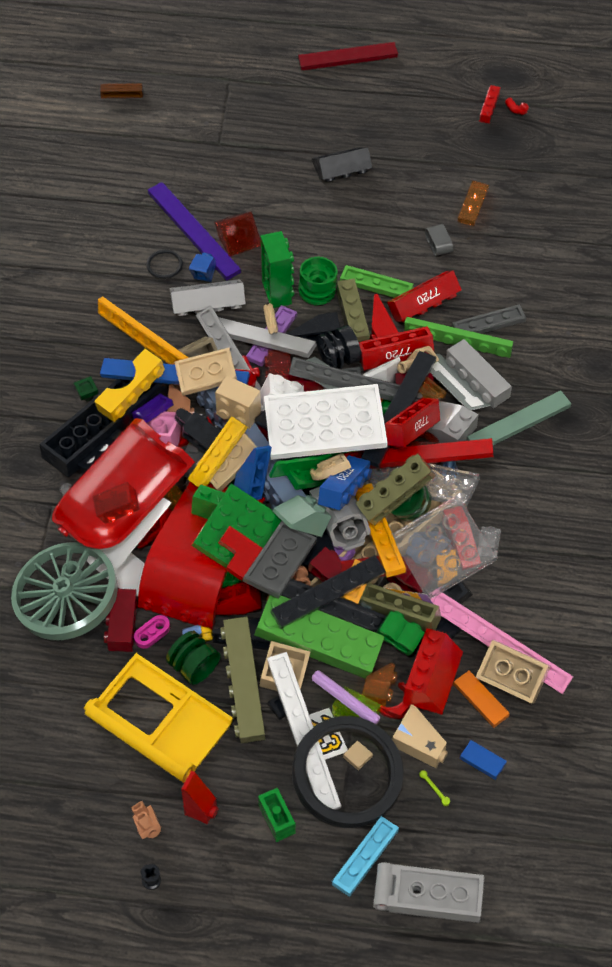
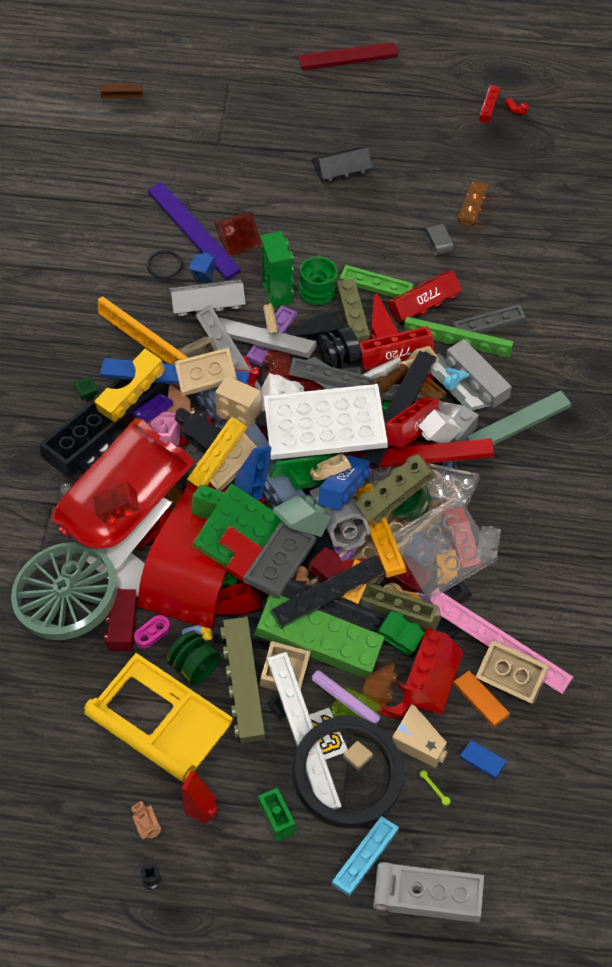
(385, 382): none -> reddish brown pin
(439, 427): none -> white piece
(453, 381): none -> medium azure piece

